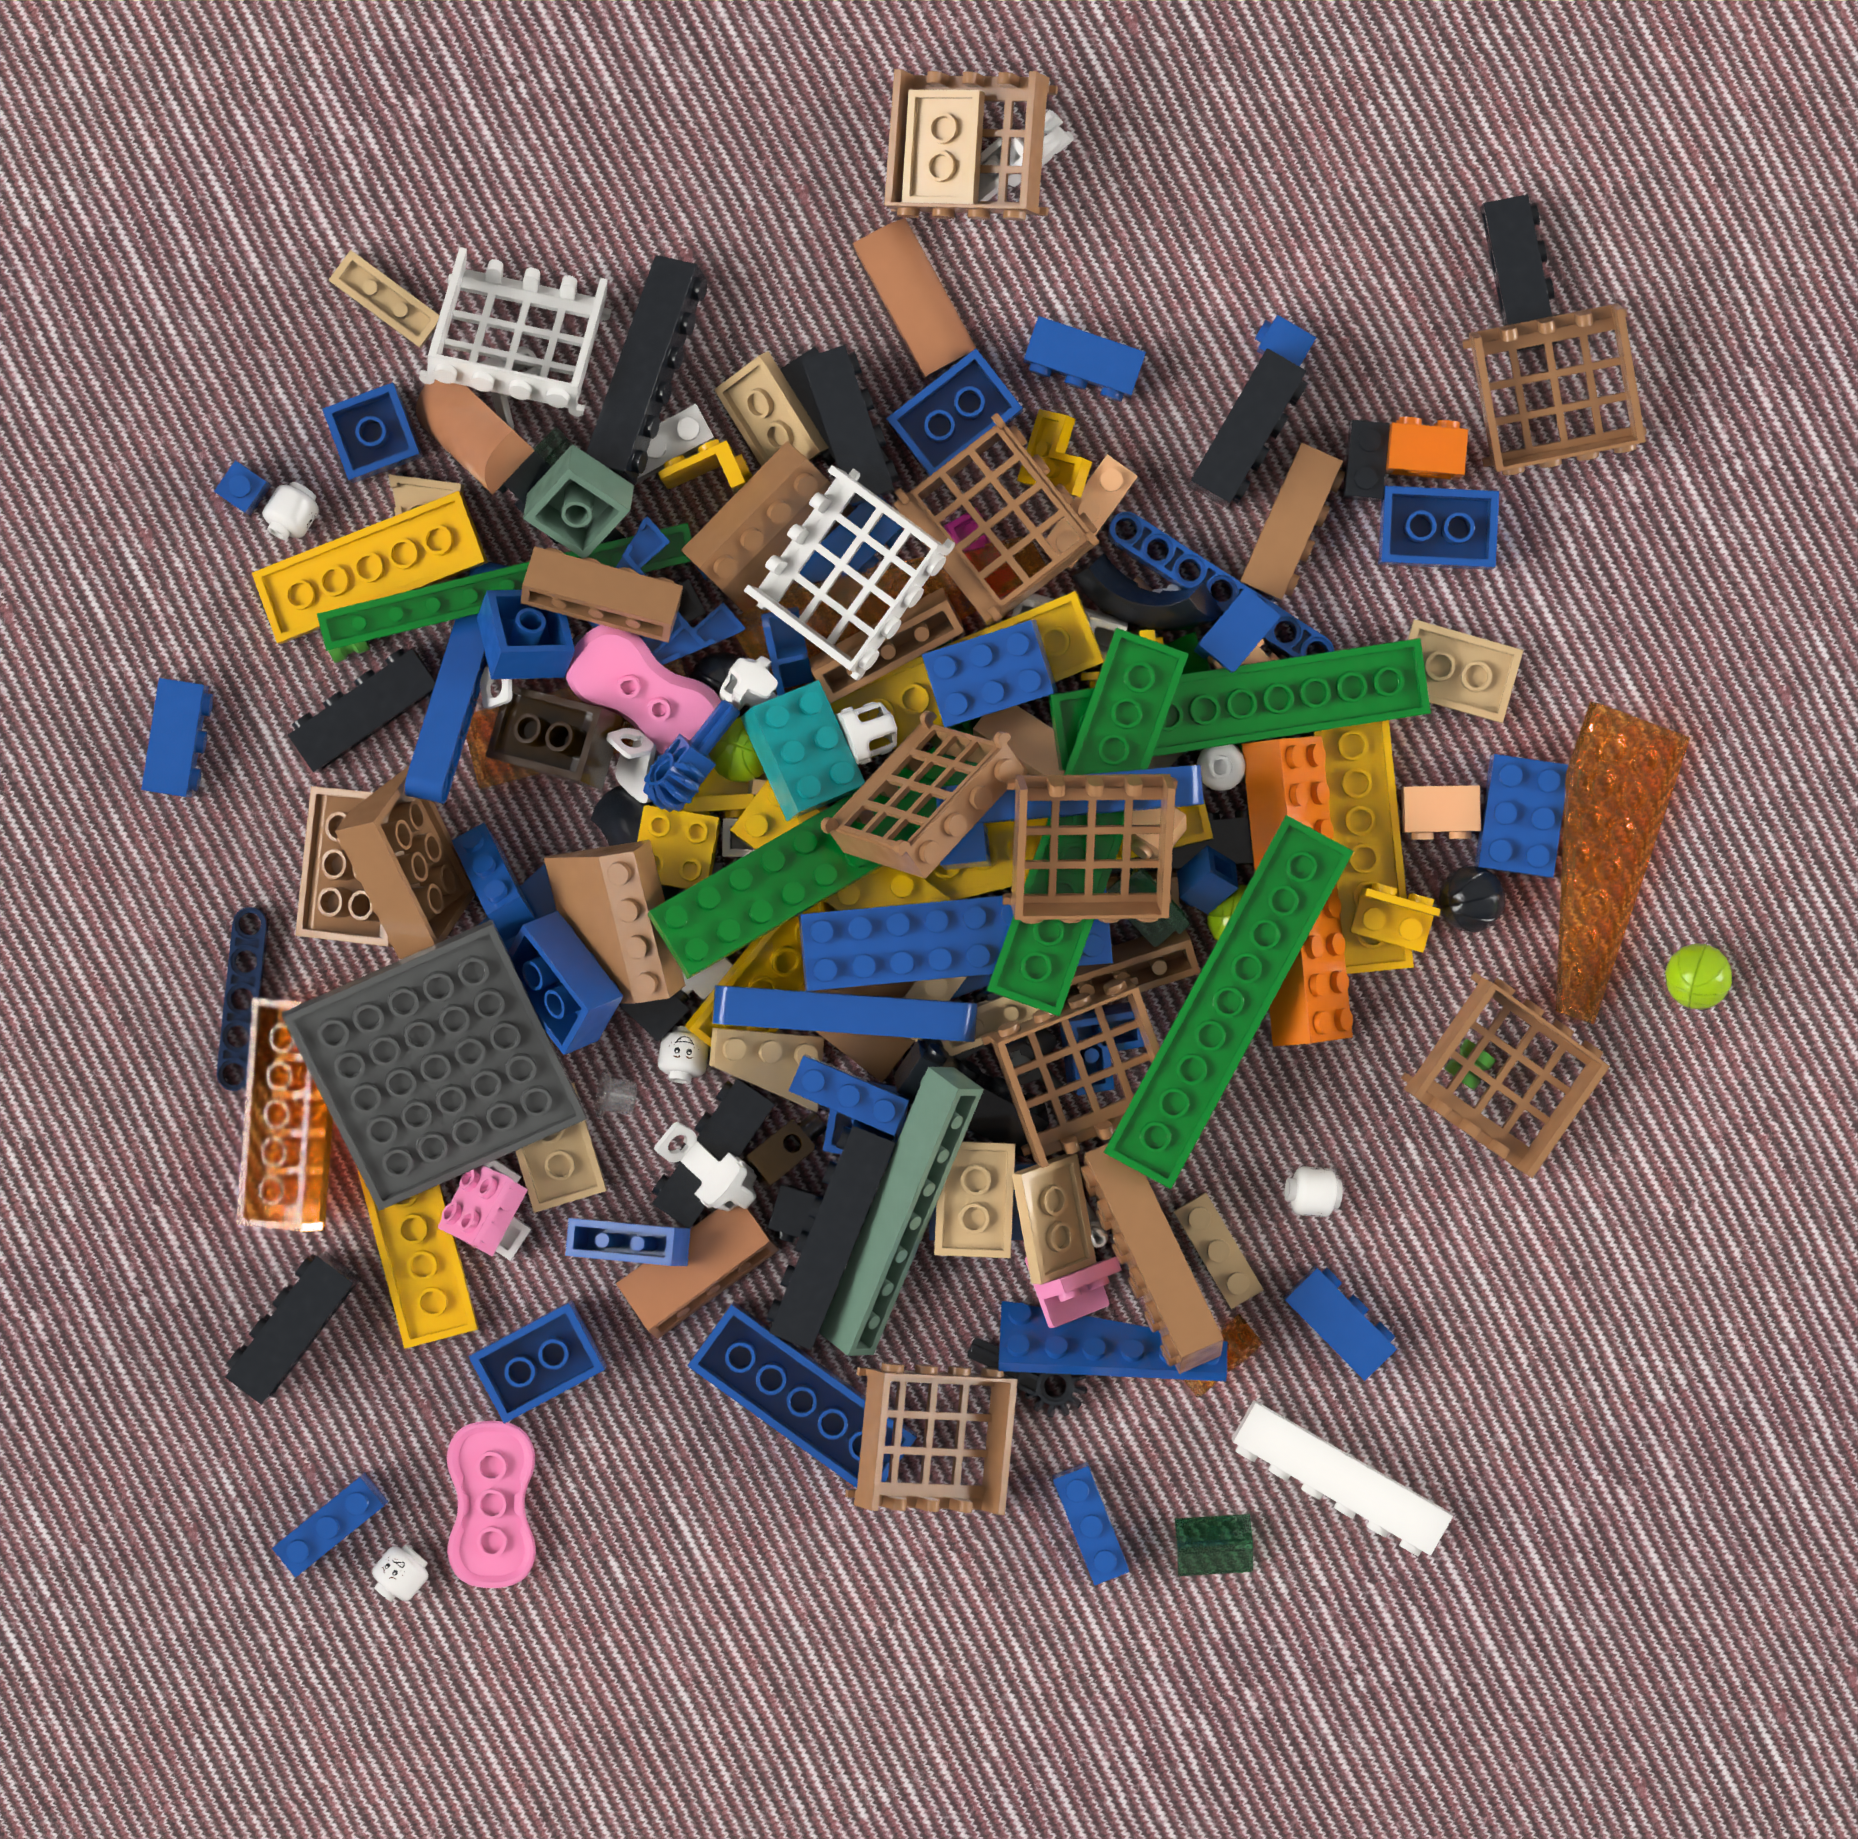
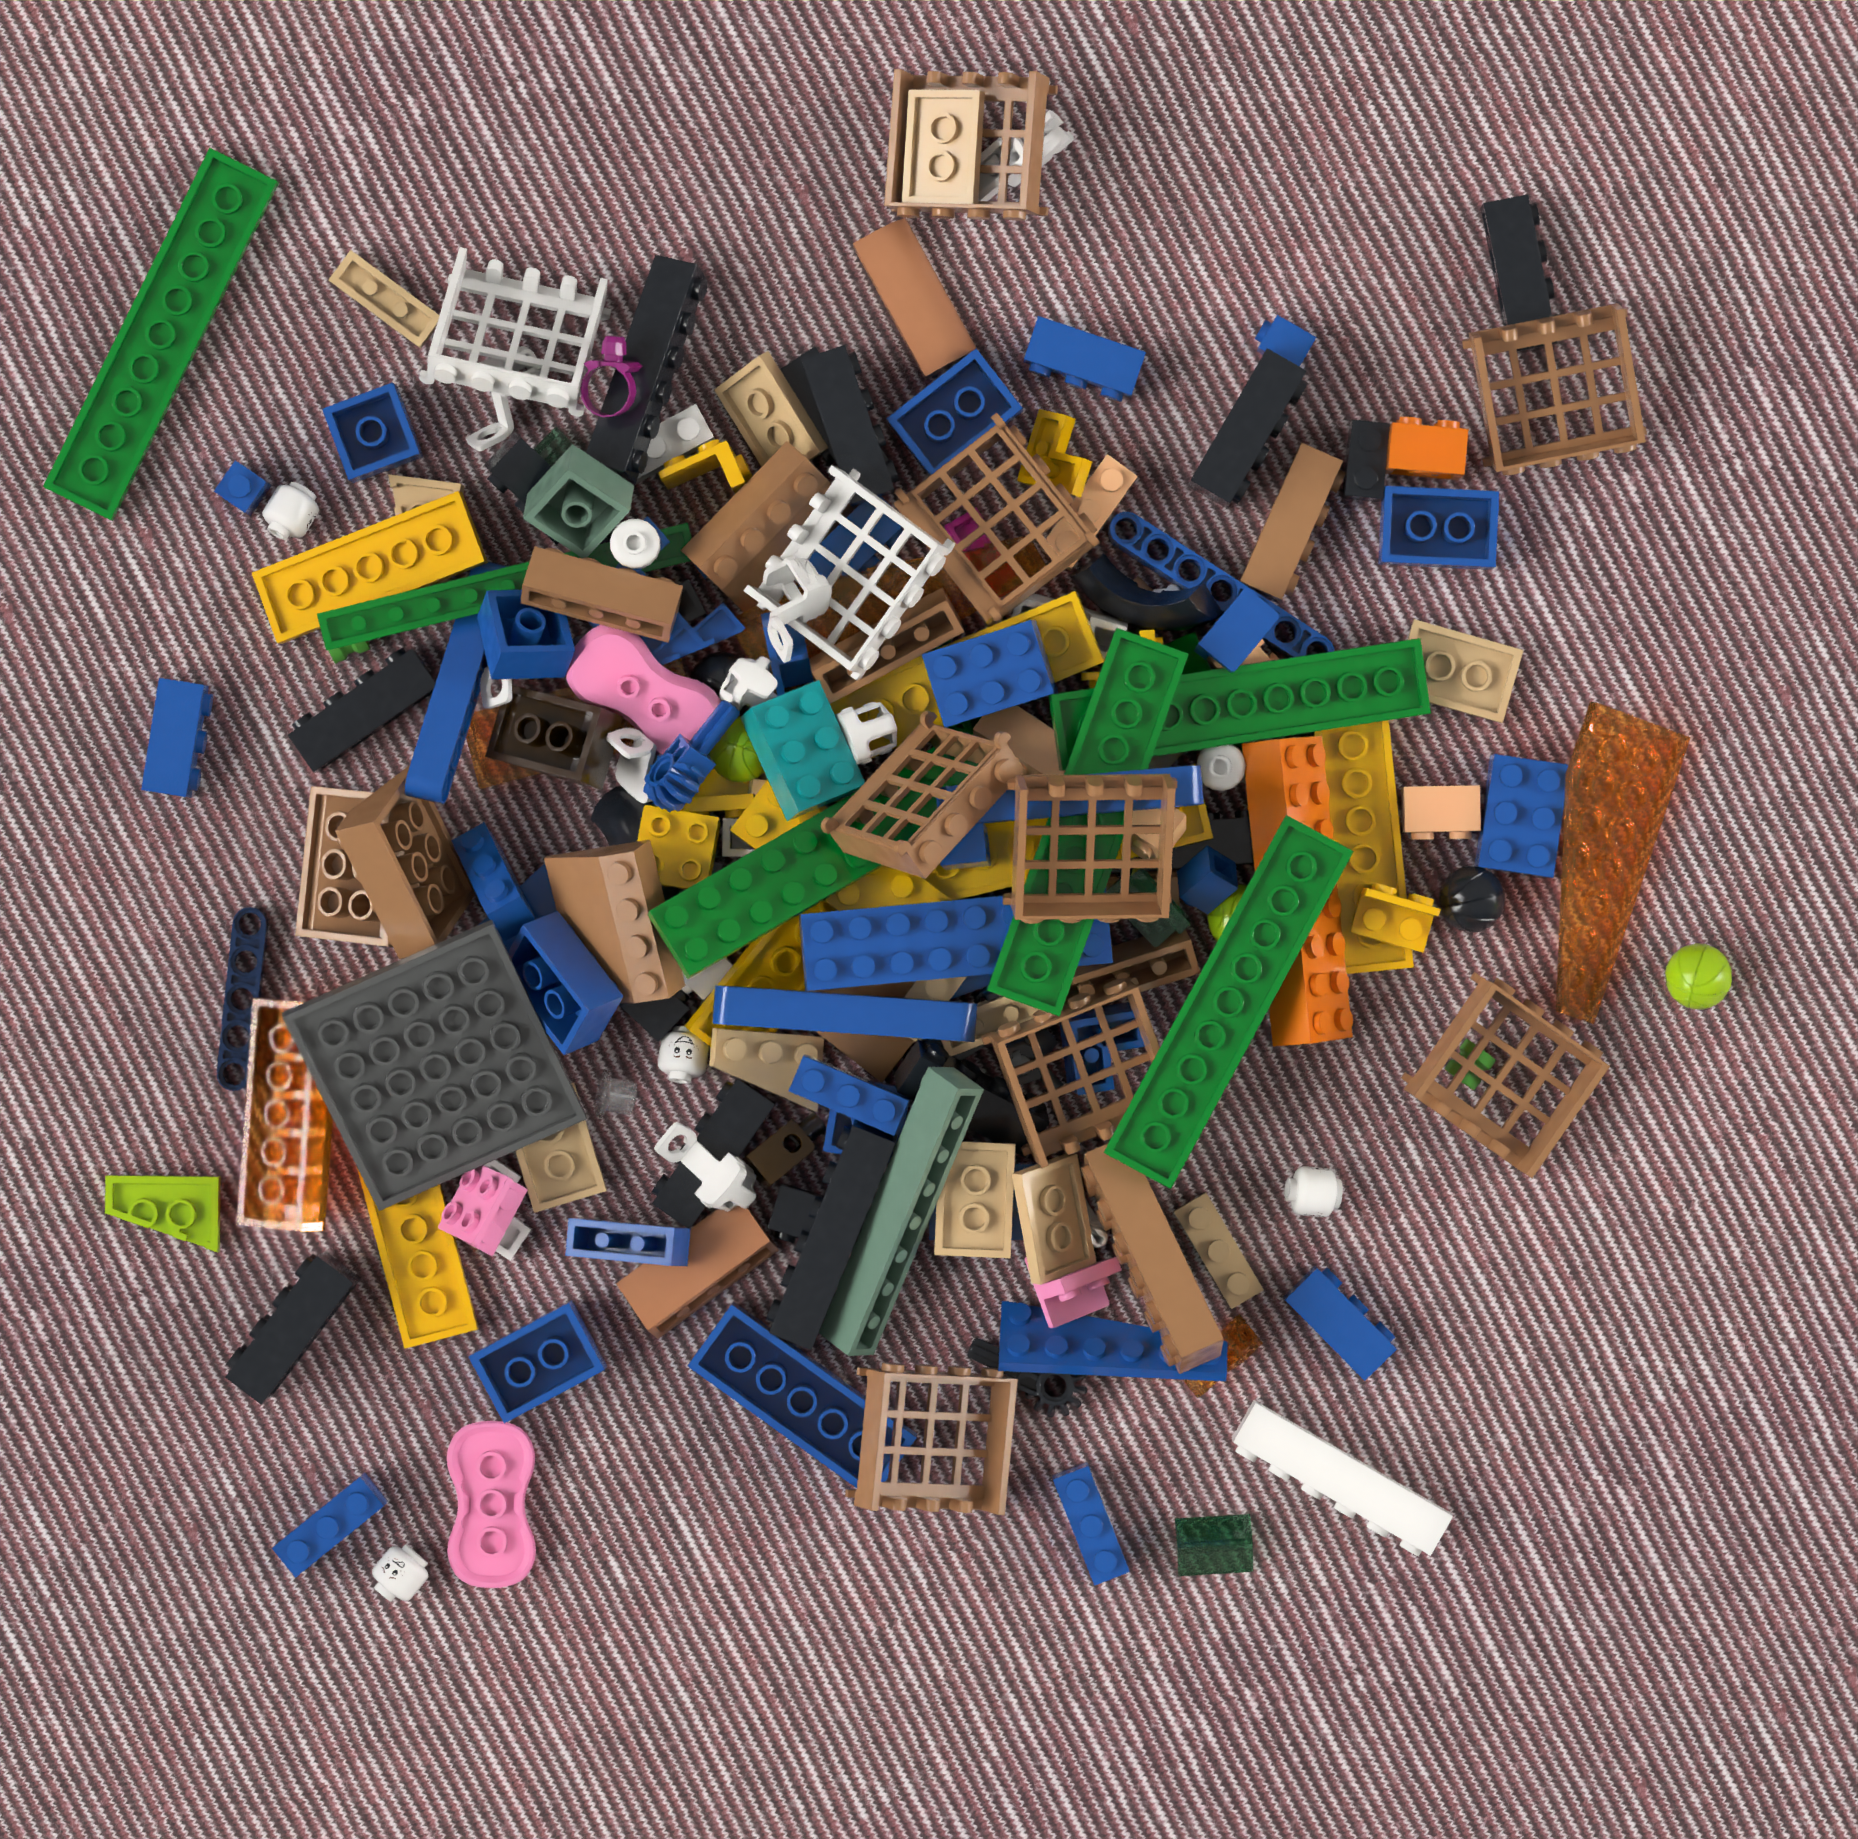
(161, 334): none -> green plate
(169, 1204): none -> lime wing
(471, 433): nougat brick -> none
(614, 348): none -> magenta piece
(635, 543): none -> white head
(805, 607): none -> white piece

